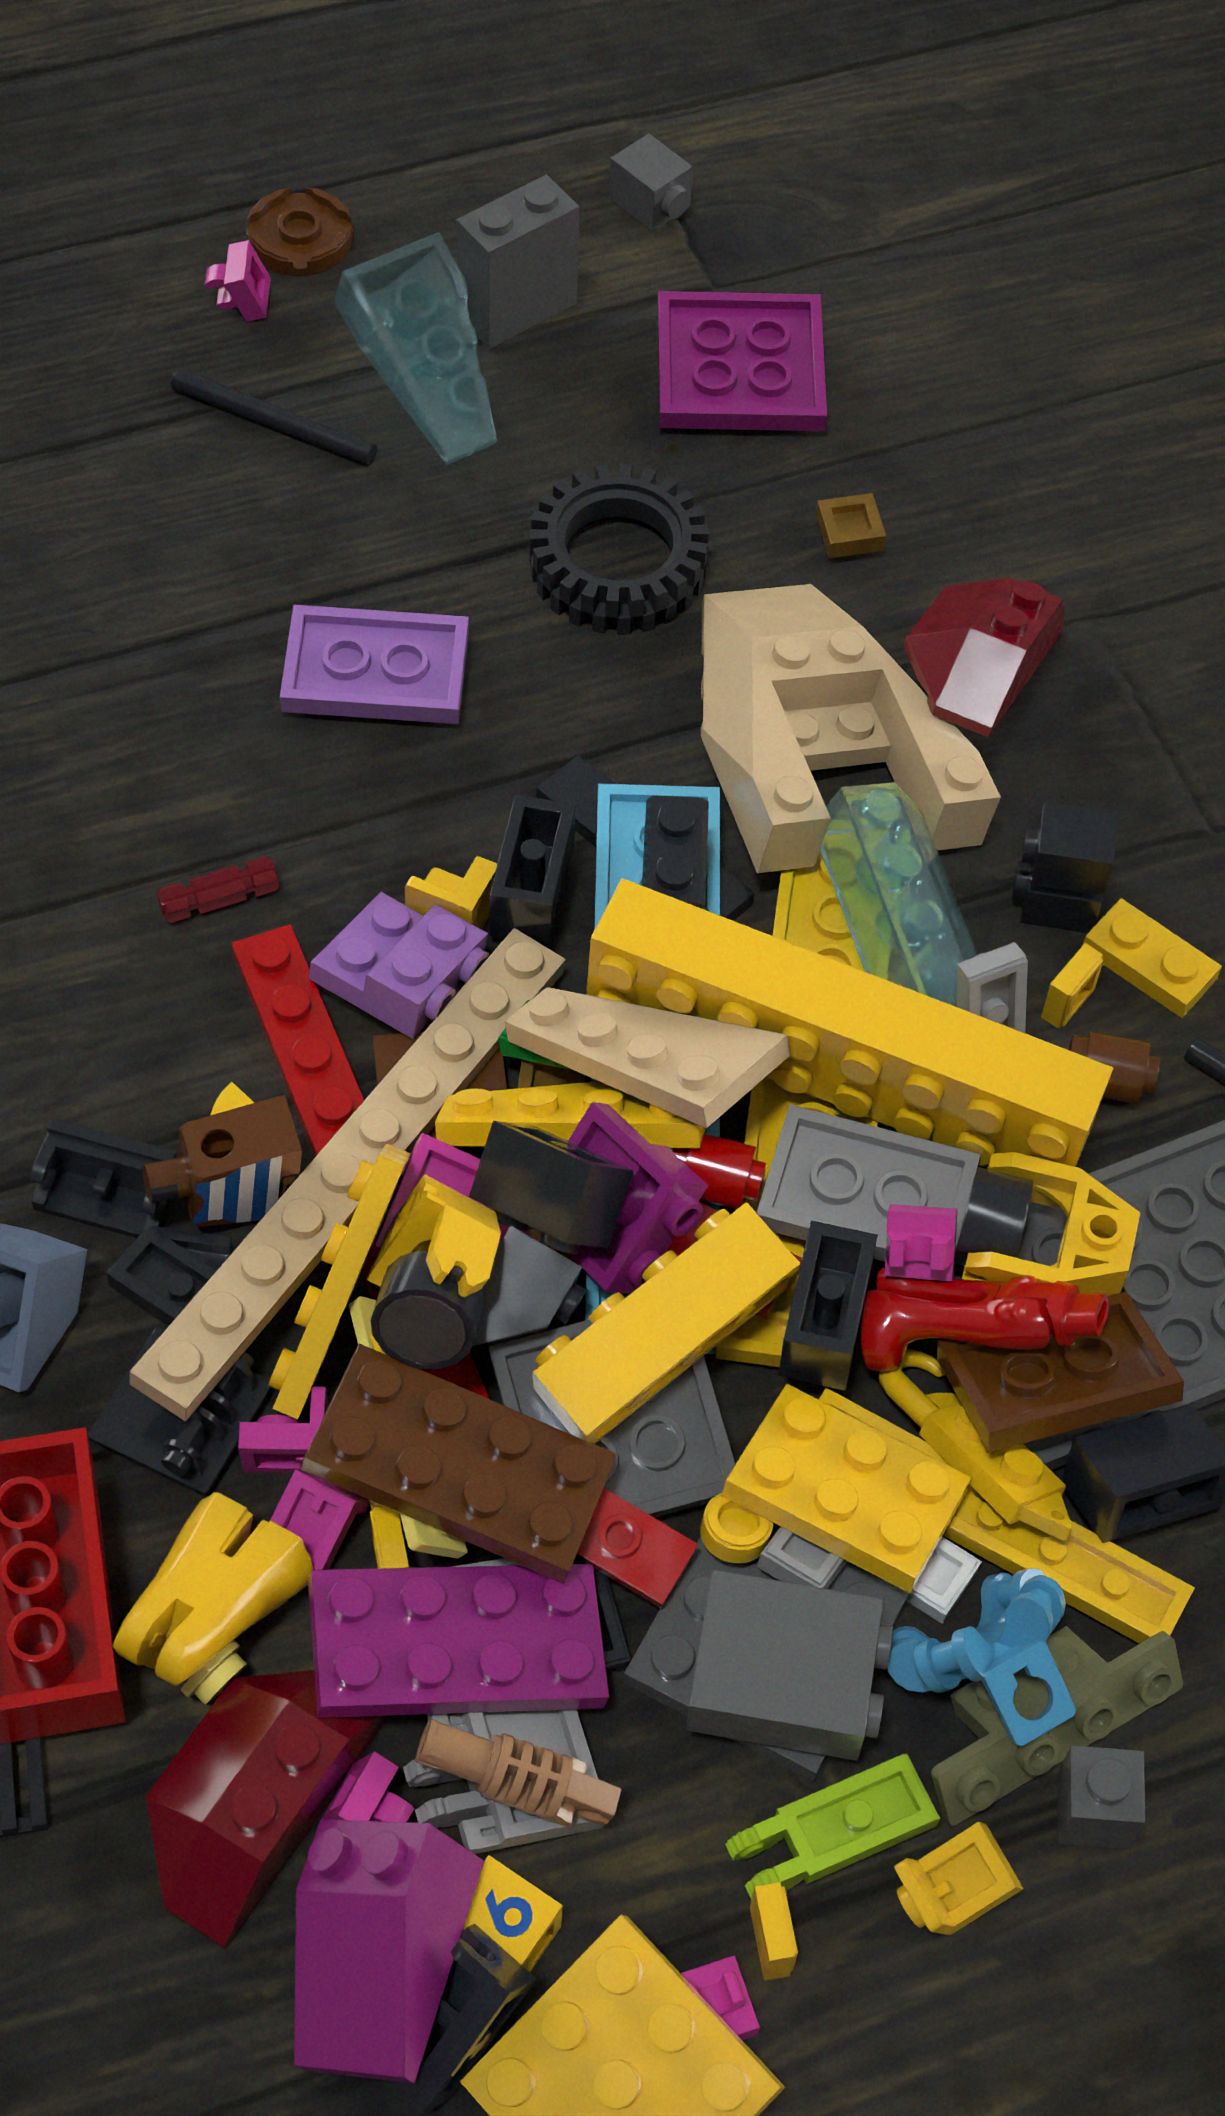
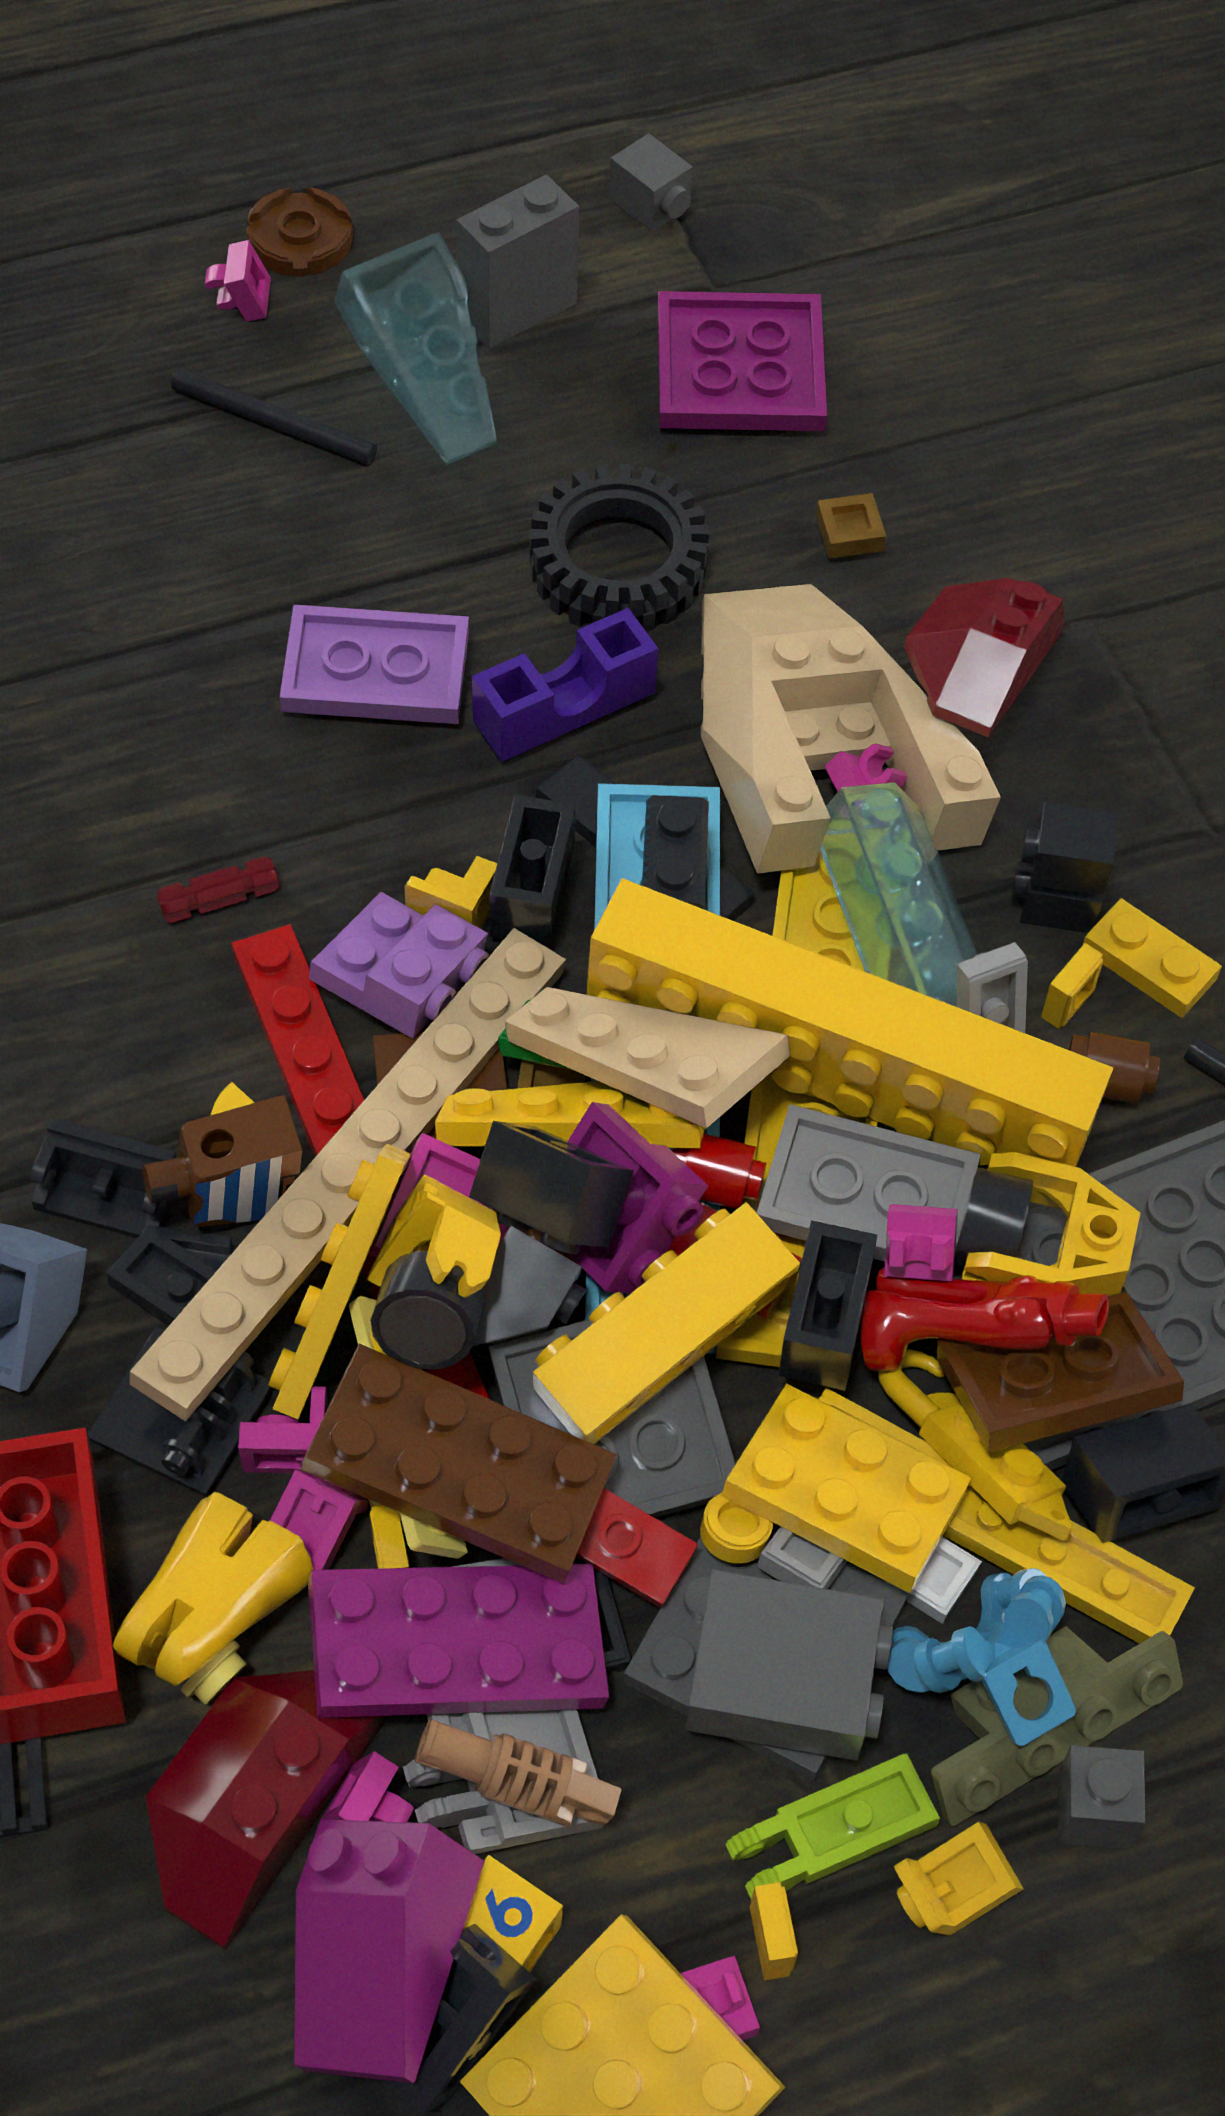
(605, 672): none -> dark purple arch
(854, 770): none -> dark pink tile

